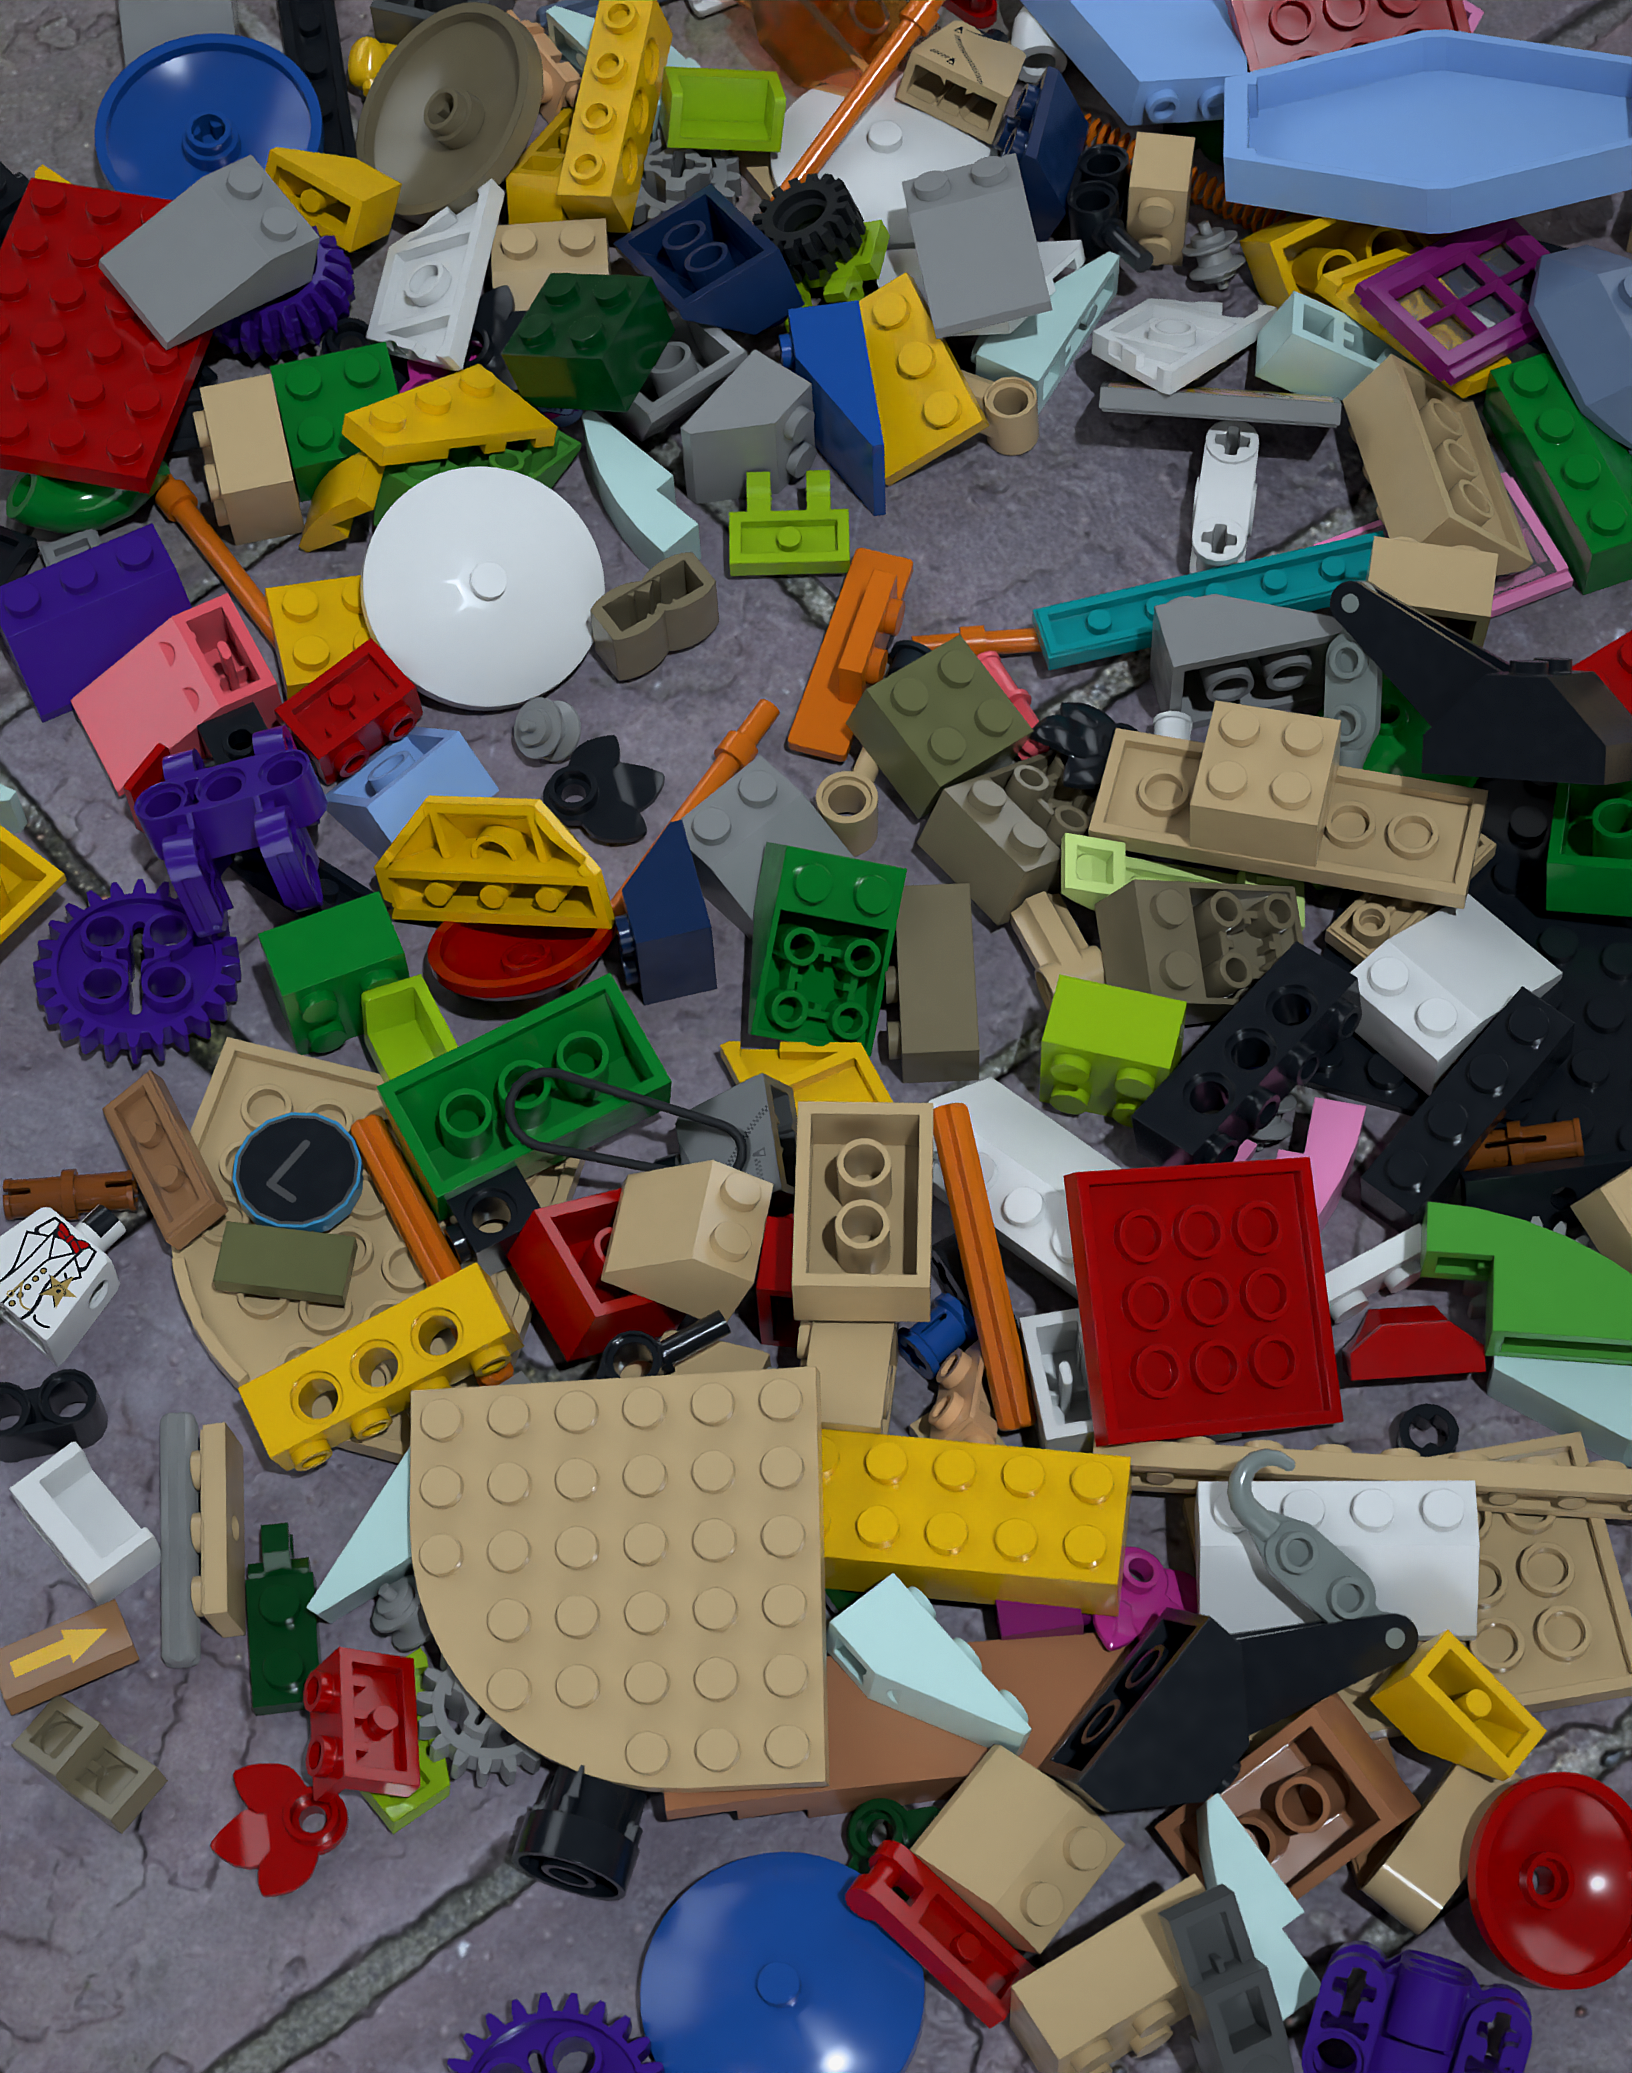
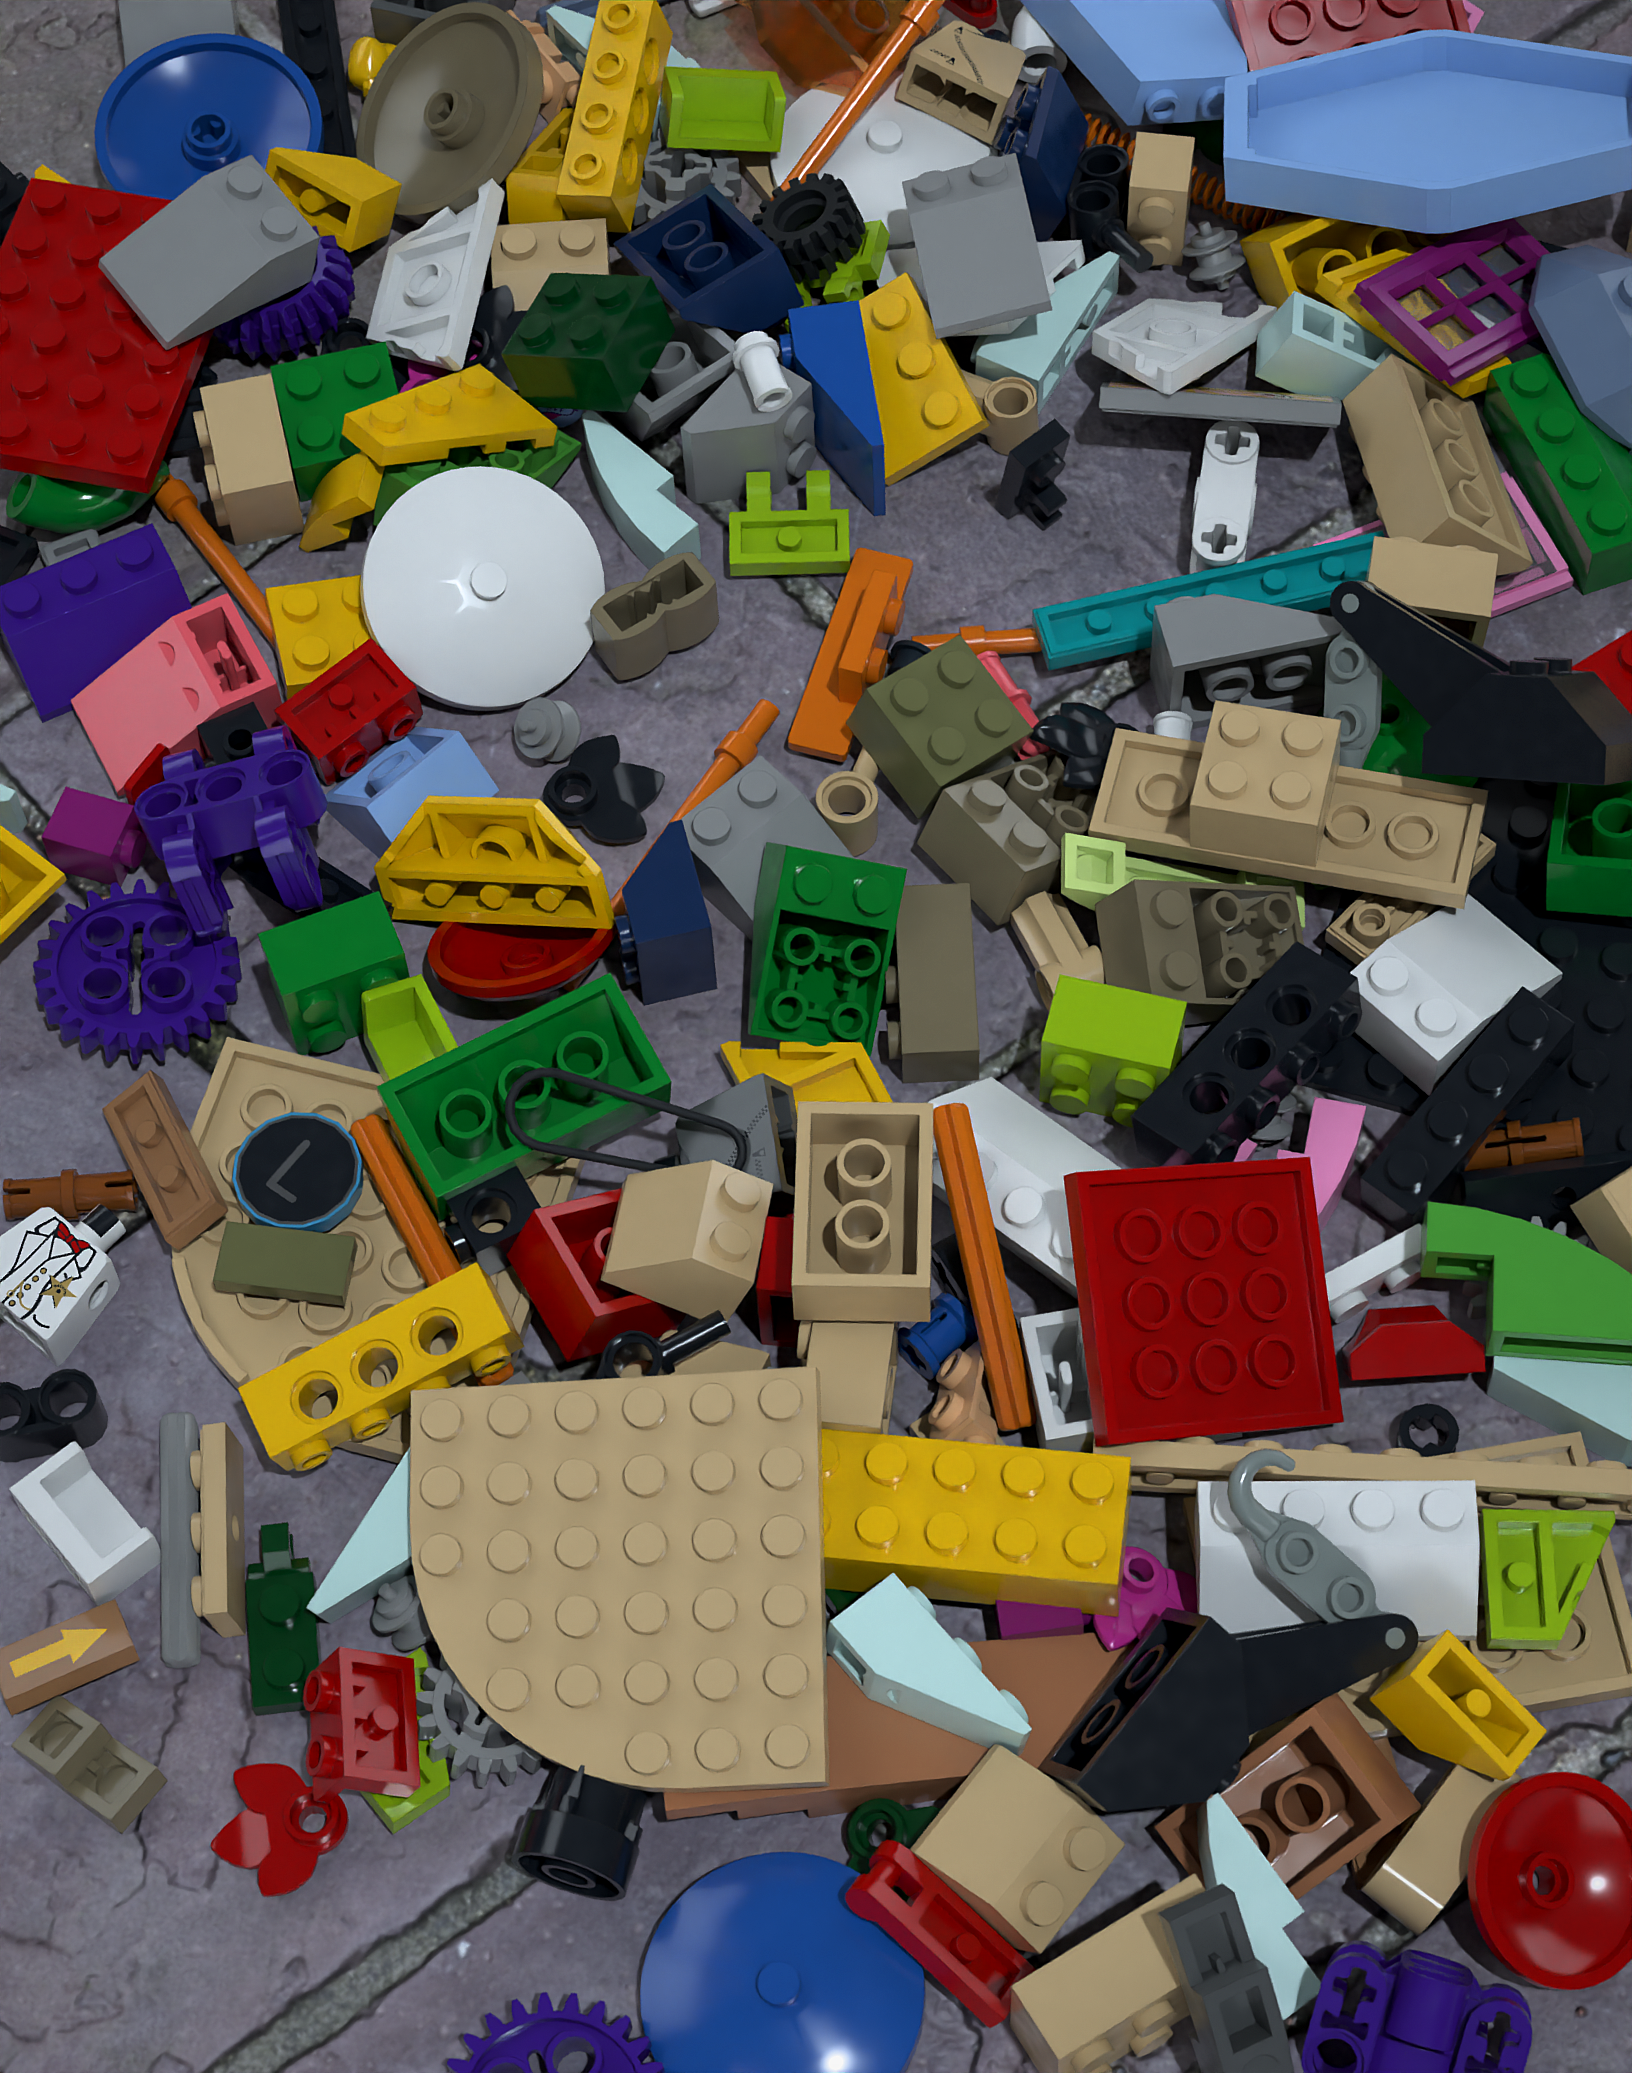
(94, 837): none -> magenta brick
(757, 358): none -> white pin
(1031, 477): none -> black plate
(1536, 1571): none -> lime wing

